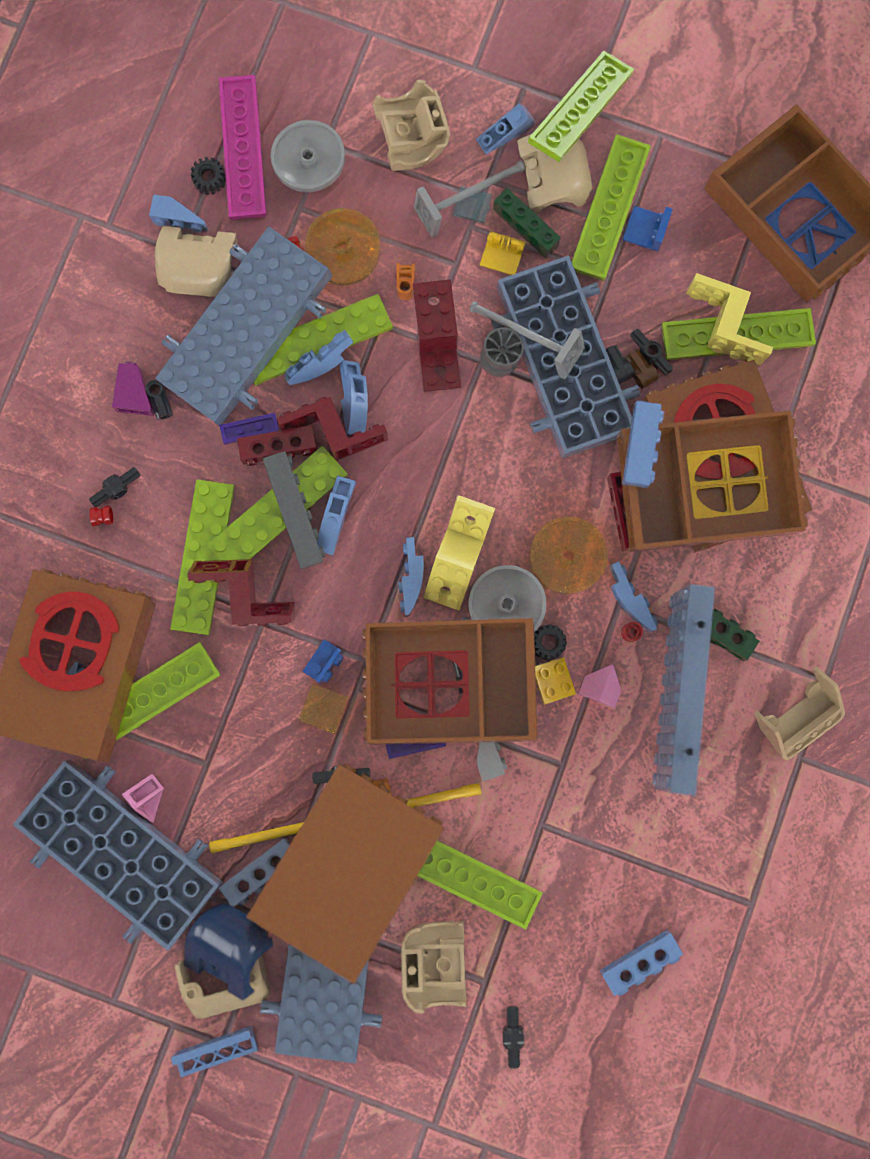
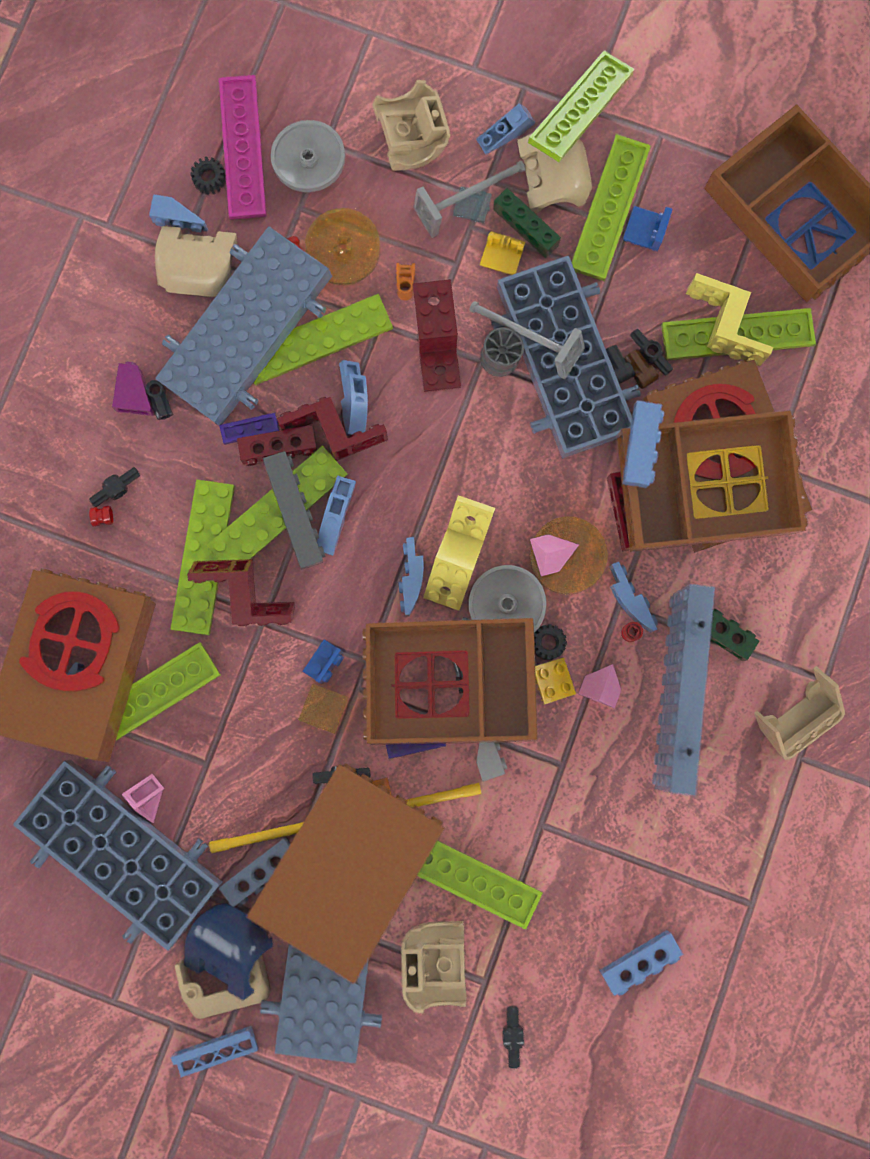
(315, 365): medium blue slope -> none
(551, 553): none -> bright pink slope

